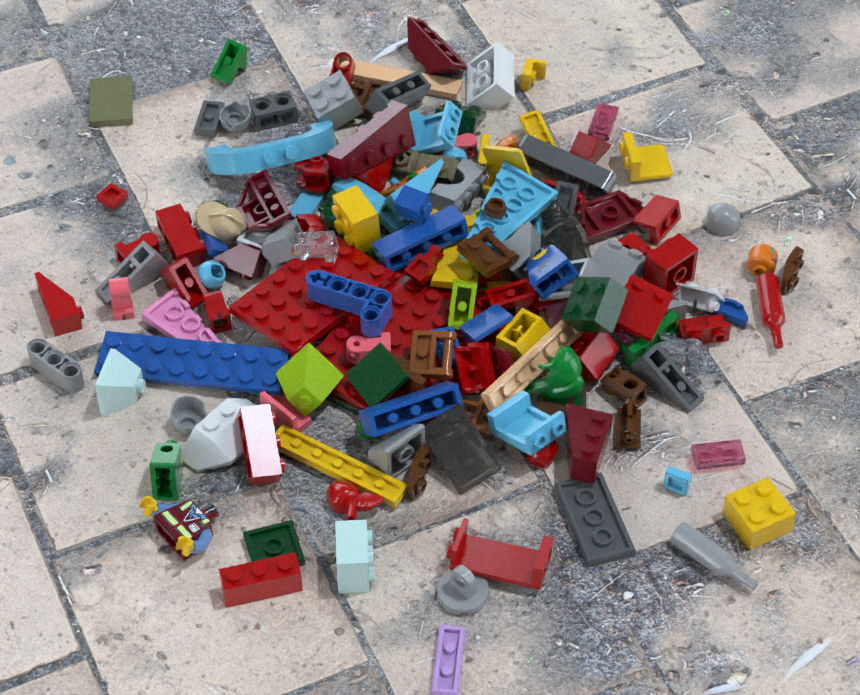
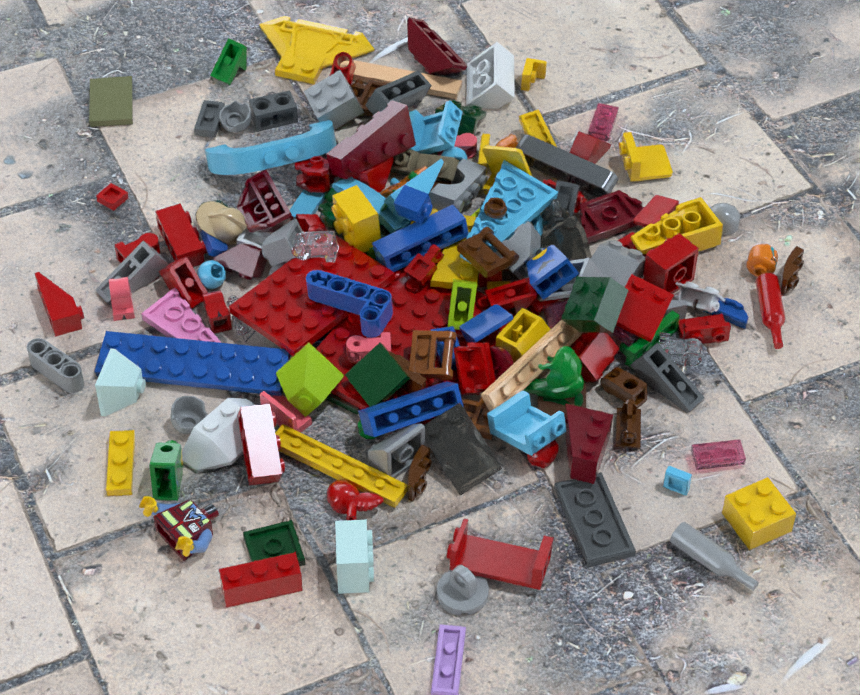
(120, 463): none -> yellow plate
(310, 46): none -> yellow plate
(690, 219): none -> yellow wedge

